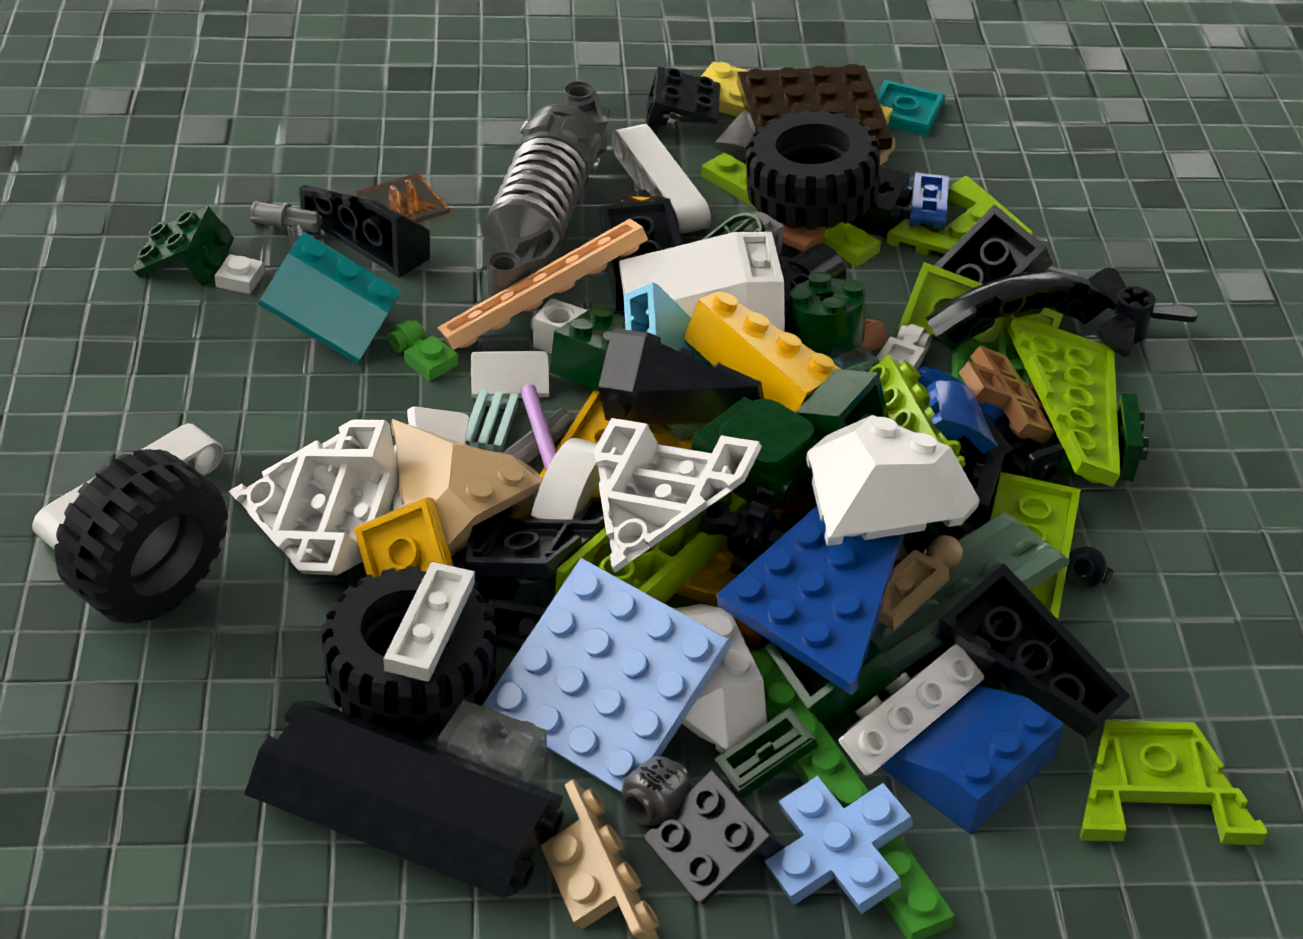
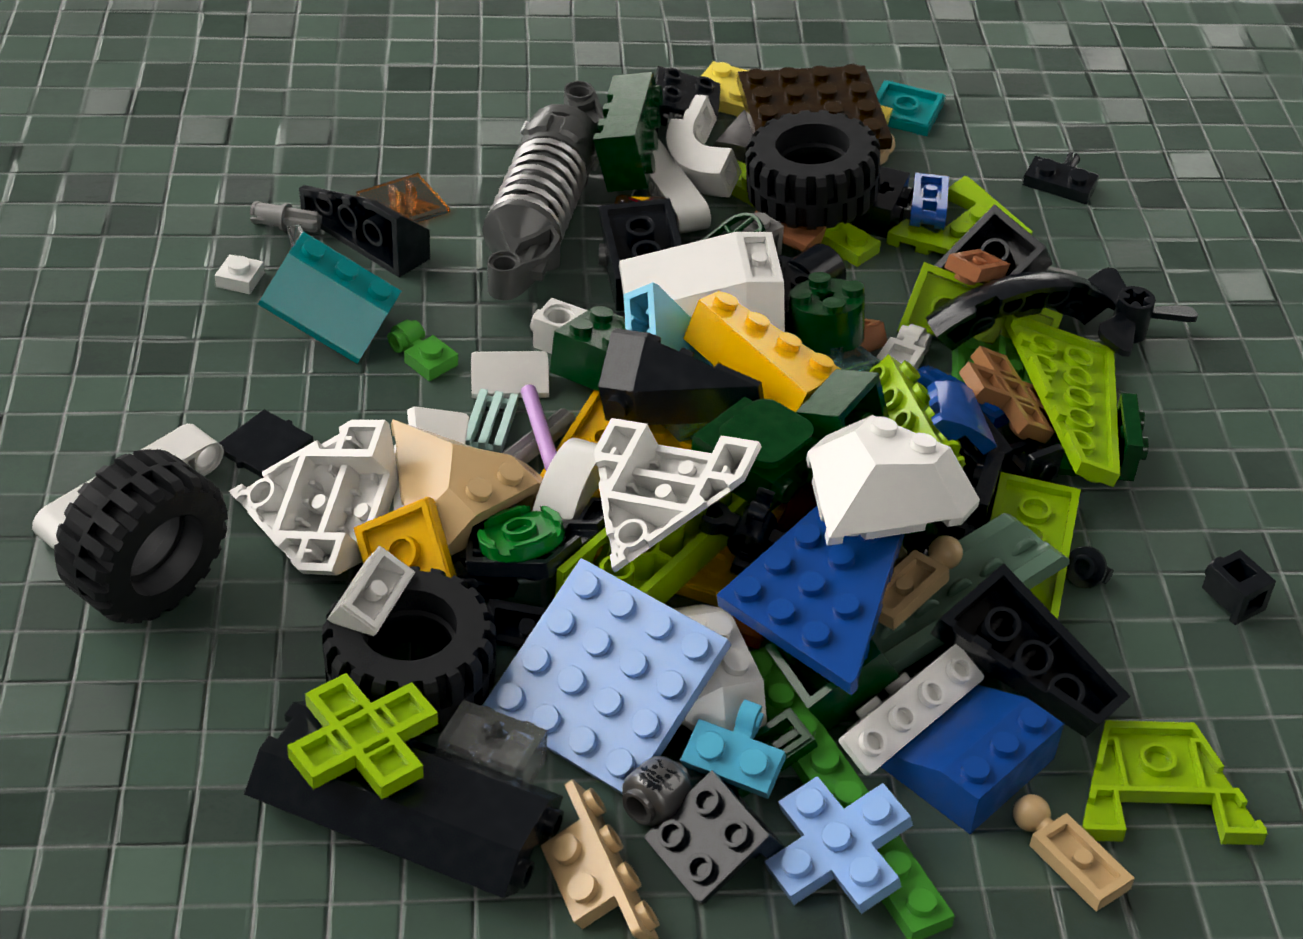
(194, 238): dark green bracket -> none
(264, 442): none -> black piece
(363, 735): none -> lime plate
(372, 593): none -> white slope
(429, 621): white plate -> none
(520, 534): none -> green tile
(553, 278): light nougat plate -> none
(629, 131): none -> dark green wedge
(709, 168): none -> white arch
(735, 753): none -> medium azure plate
(976, 266): none -> nougat plate
(1061, 178): none -> black plate
(1072, 853): none -> tan plate
(1238, 585): none -> black brick

